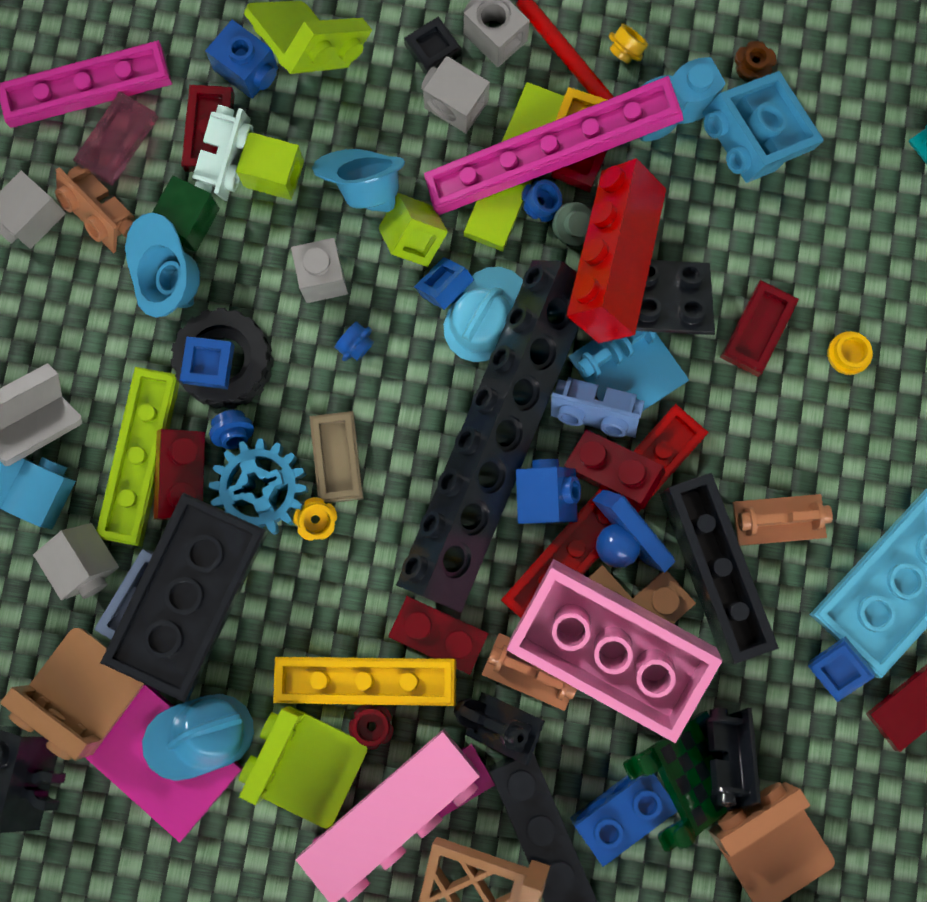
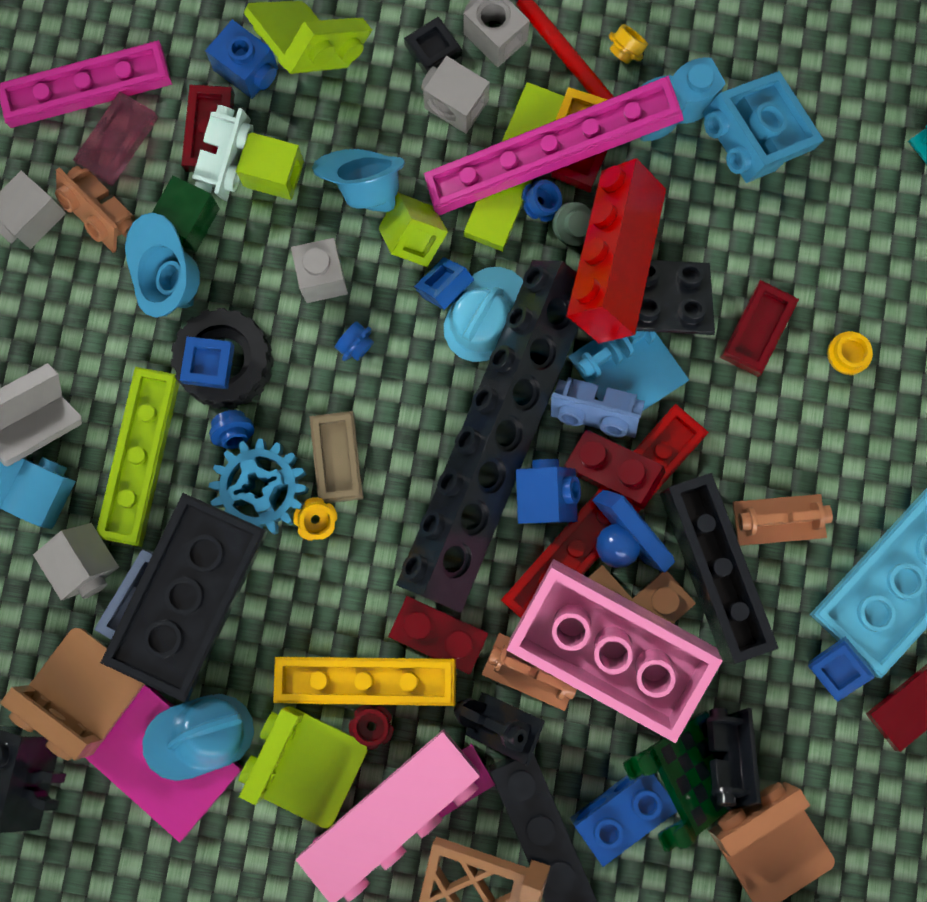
(177, 469): dark red plate -> none
(747, 69): reddish brown plate -> none

